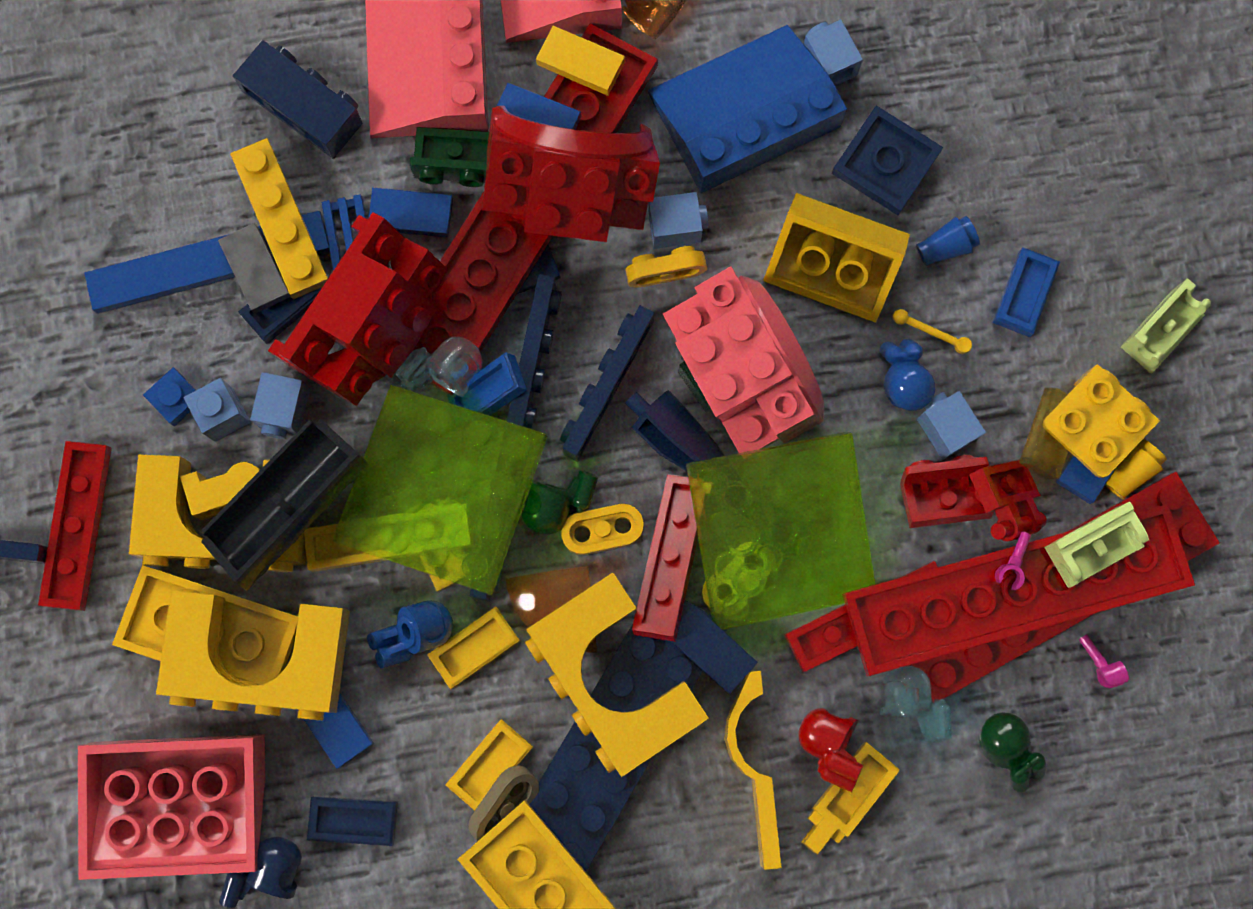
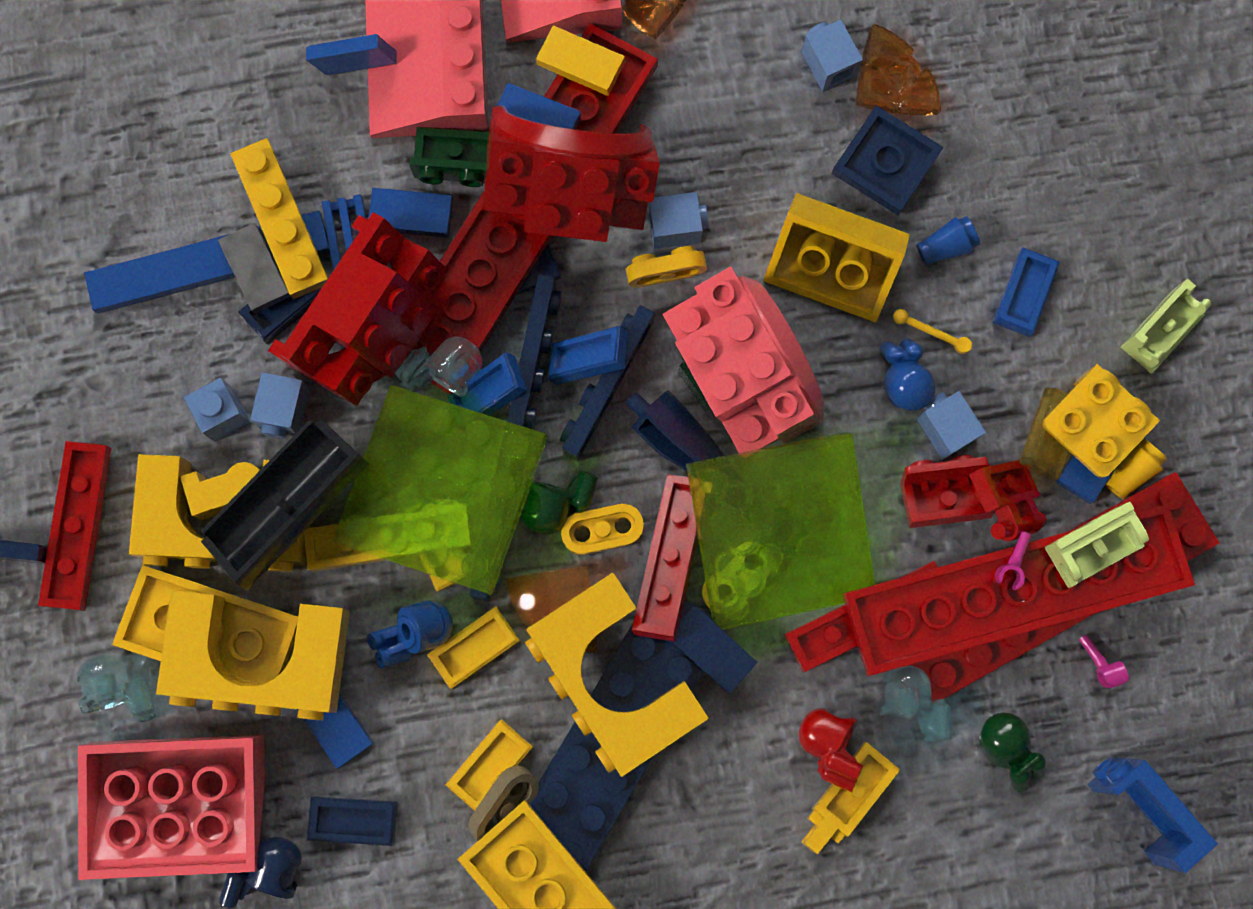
(107, 685): none -> clear light blue piece
(168, 396): blue plate -> none
(299, 98): dark blue brick -> none
(351, 54): none -> blue tile
(588, 355): none -> blue tile
(748, 107): blue slope -> none
(761, 784): yellow piece -> none
(894, 77): none -> clear orange brick
(1183, 836): none -> blue panel

